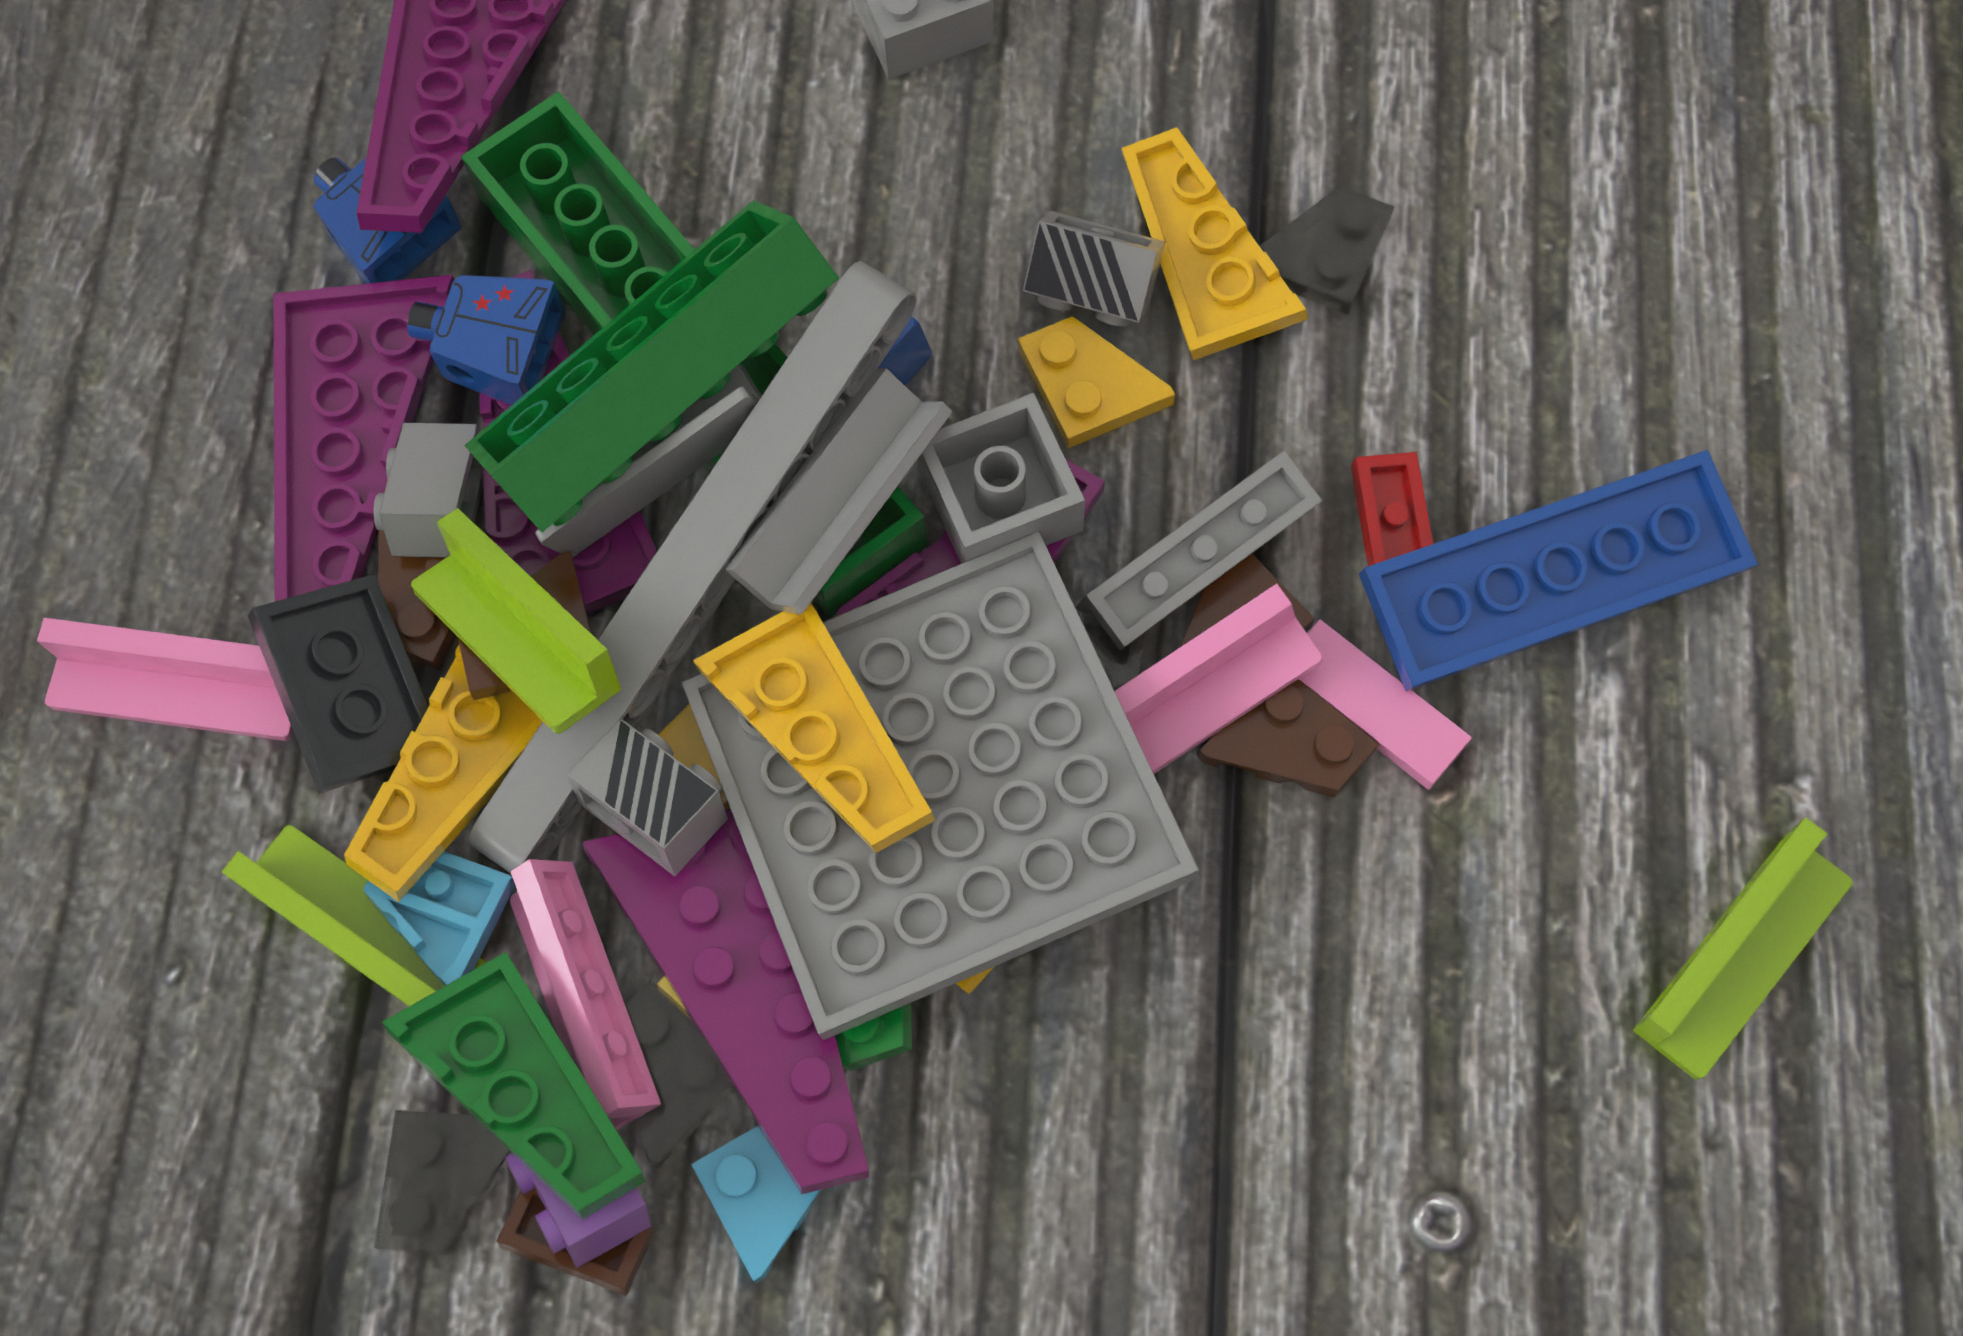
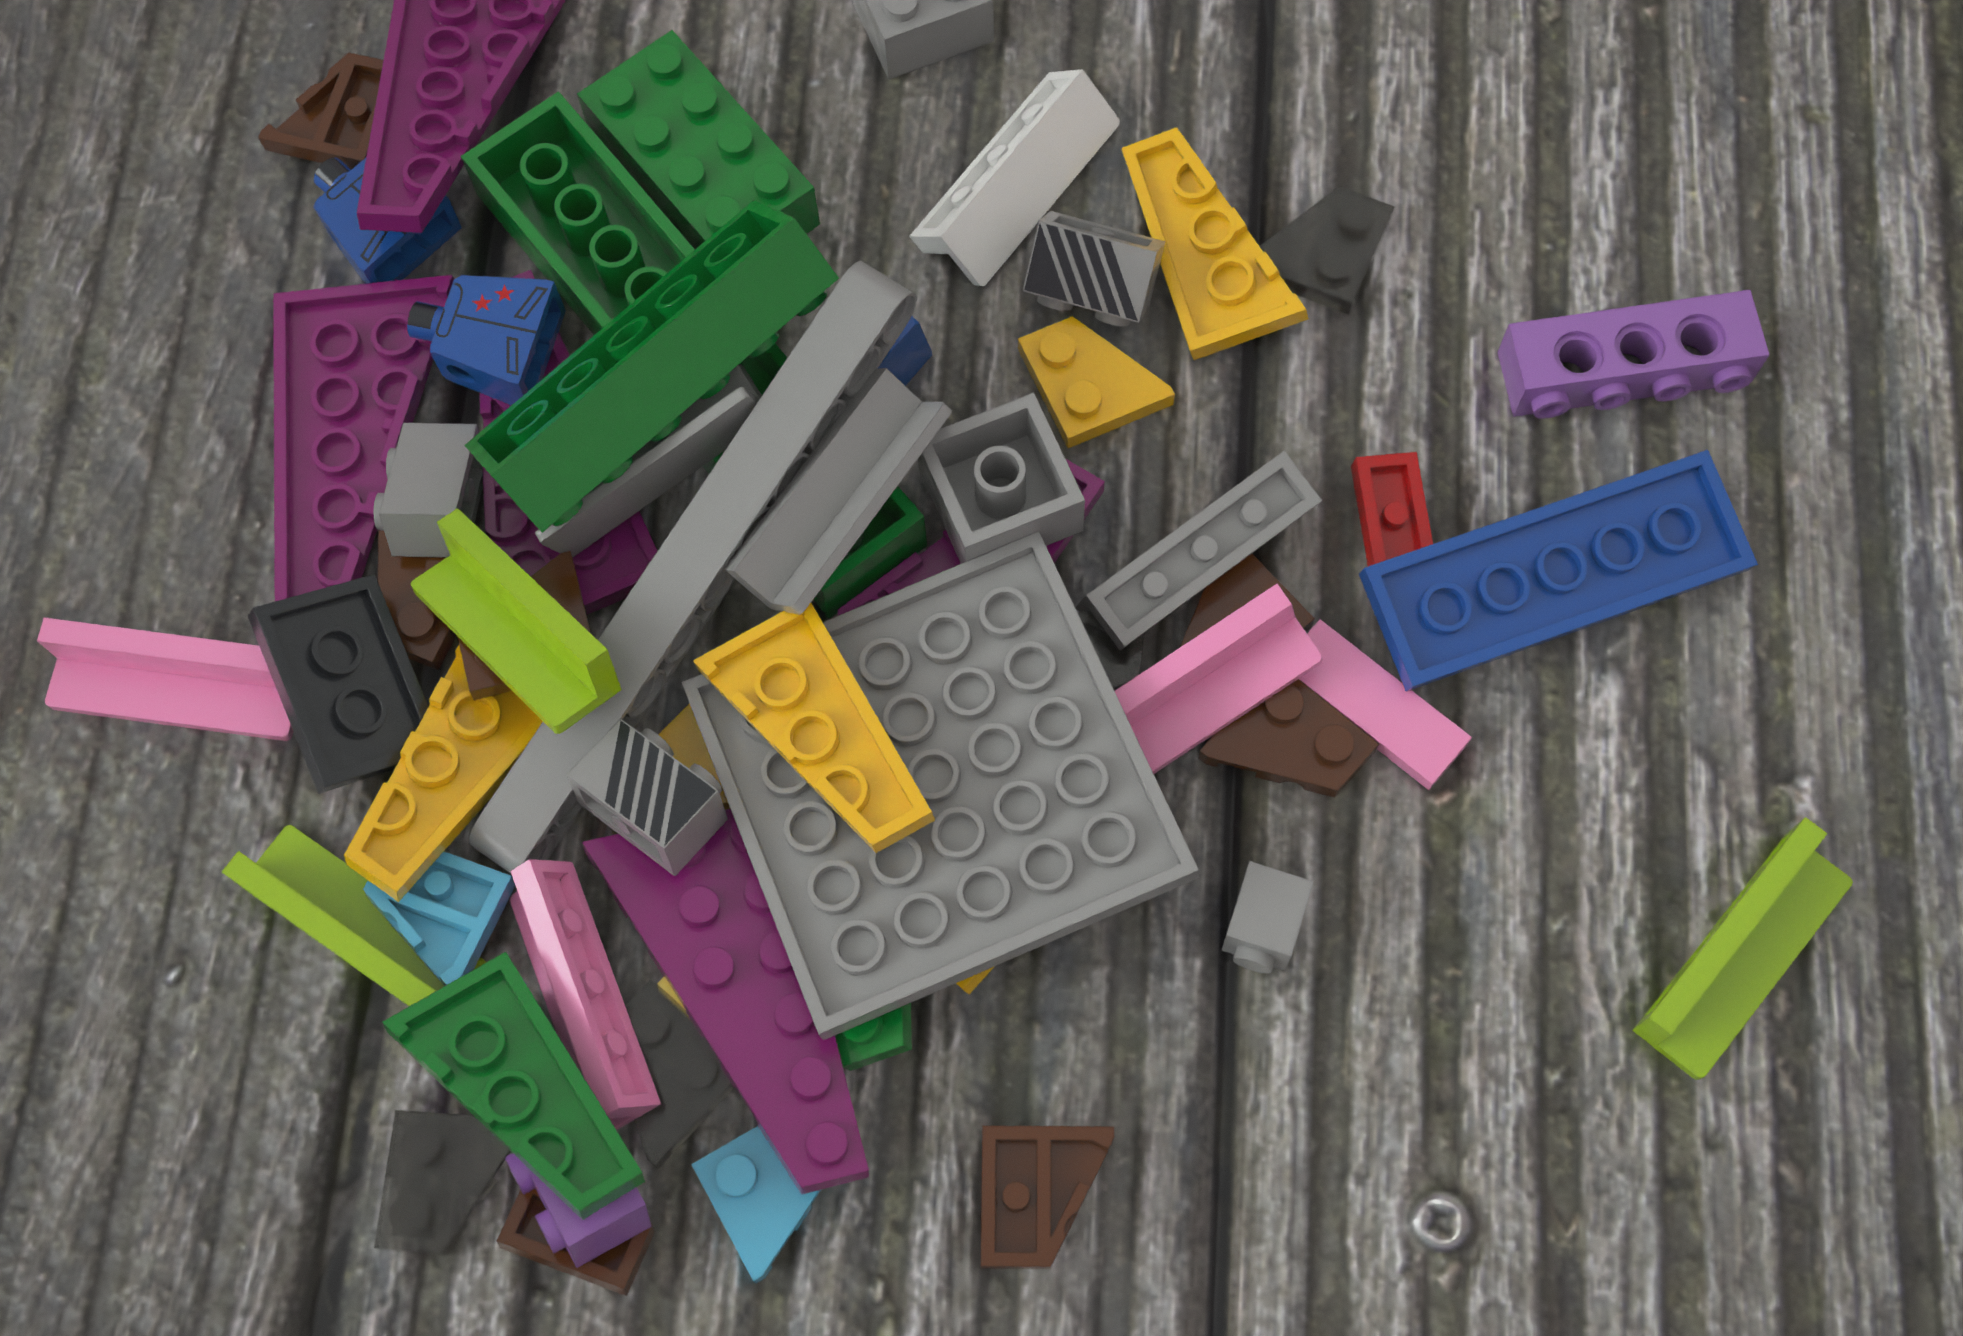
(331, 115): none -> reddish brown wing
(691, 142): none -> green brick
(1018, 175): none -> white panel
(1035, 1189): none -> reddish brown wing
(1266, 918): none -> light grey brick
(1717, 325): none -> medium lavender brick

